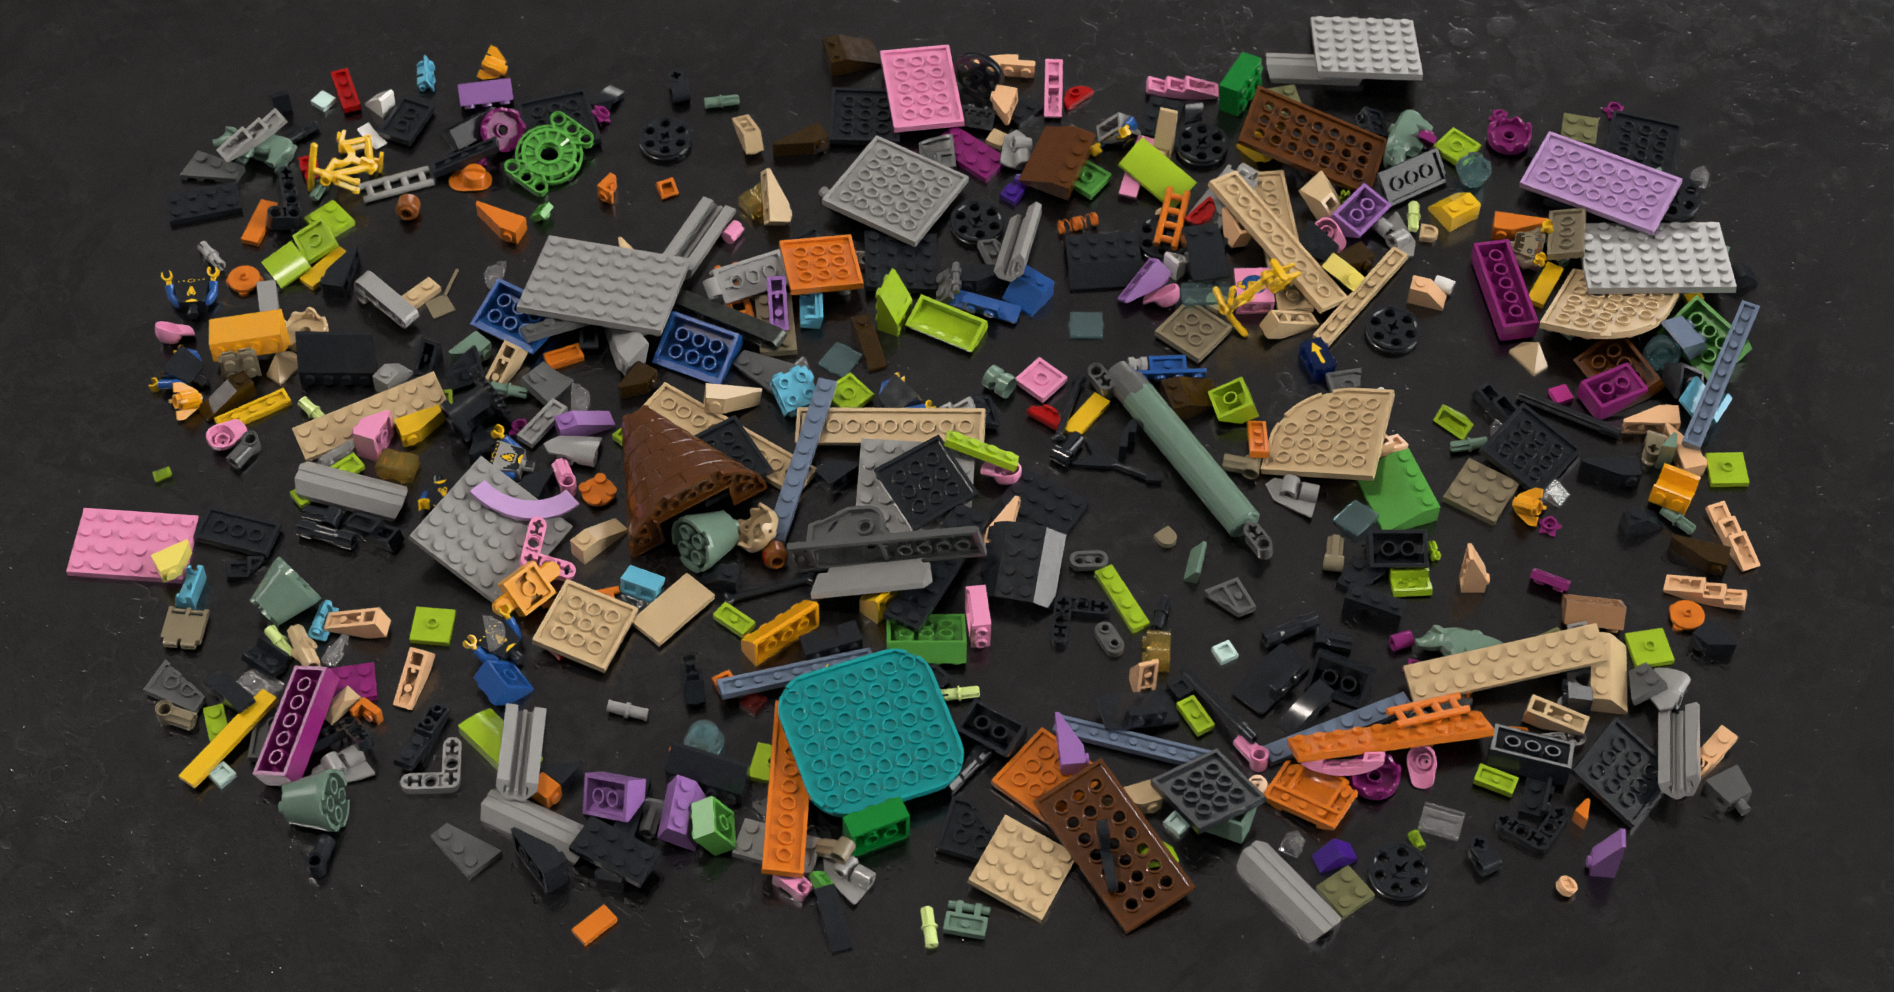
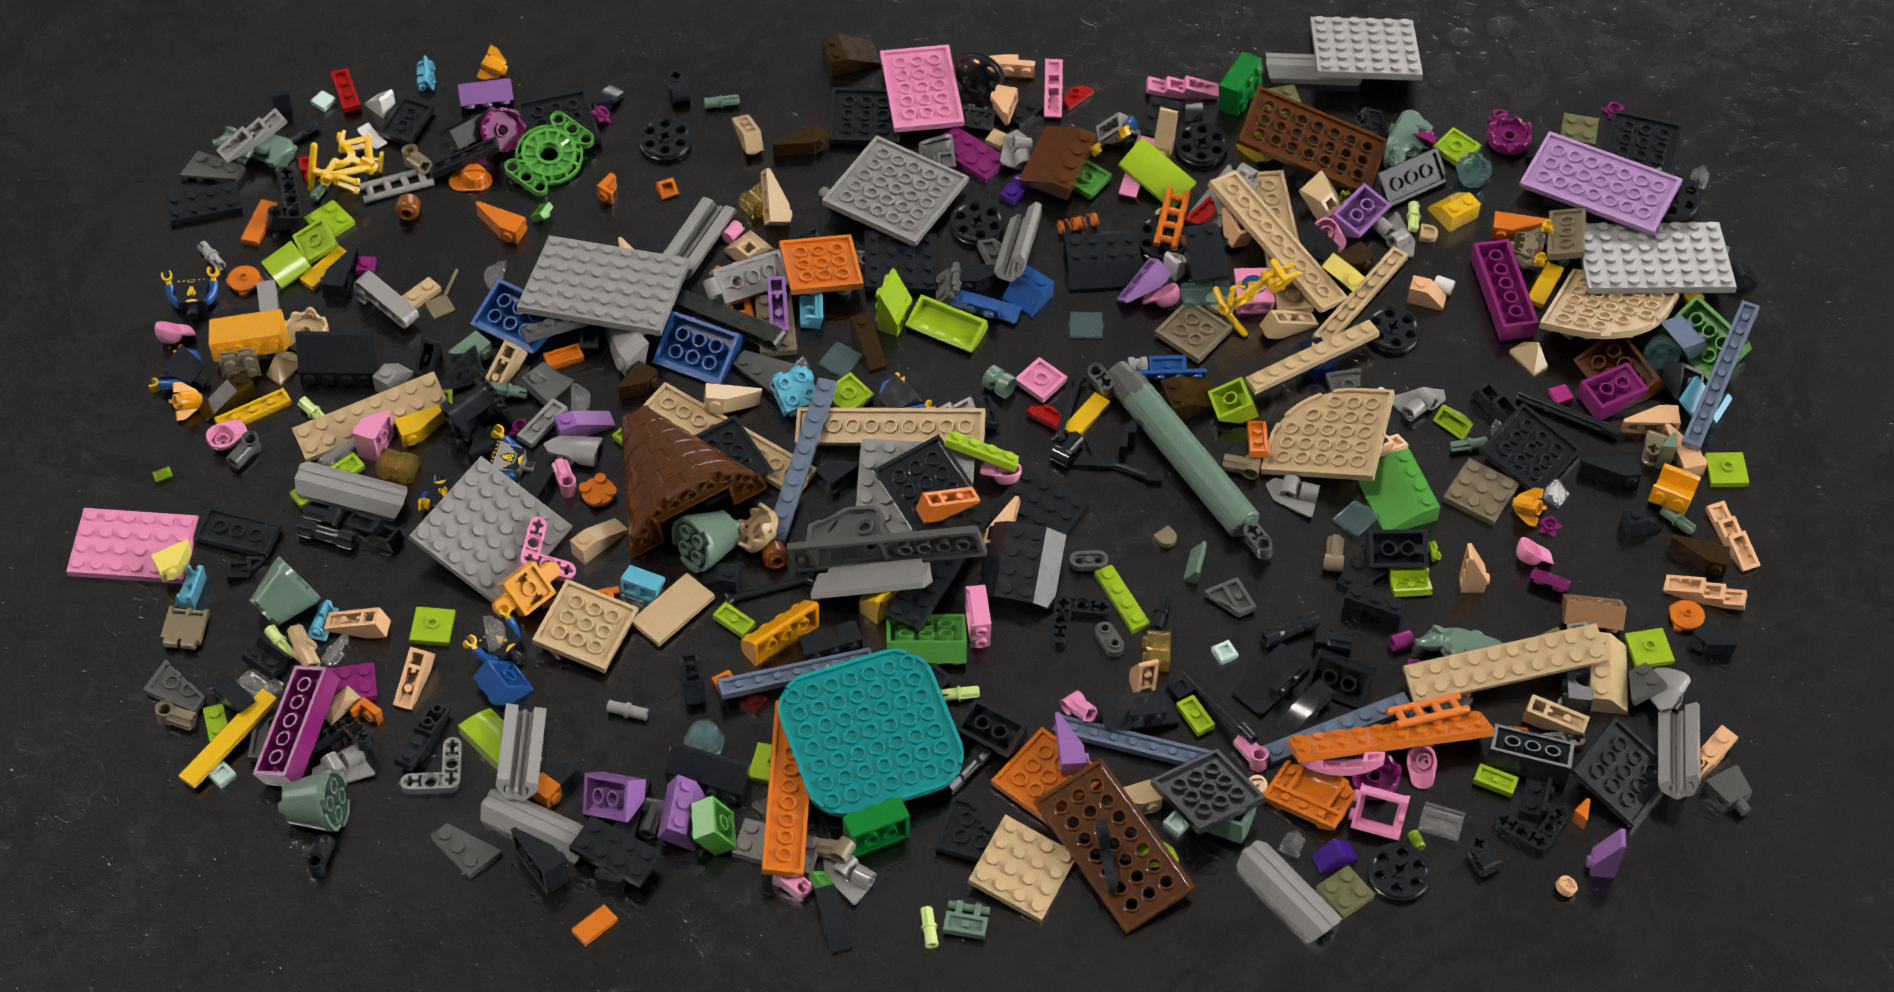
(364, 264): none -> magenta plate
(415, 159): none -> dark tan piece
(523, 509): lavender tile -> none
(748, 246): none -> tan slope
(945, 503): none -> orange slope
(1077, 705): none -> bright pink piece
(1312, 357): none -> tan plate
(1372, 826): none -> bright pink window
(1415, 402): none -> light grey panel
(1532, 553): none -> bright pink cap

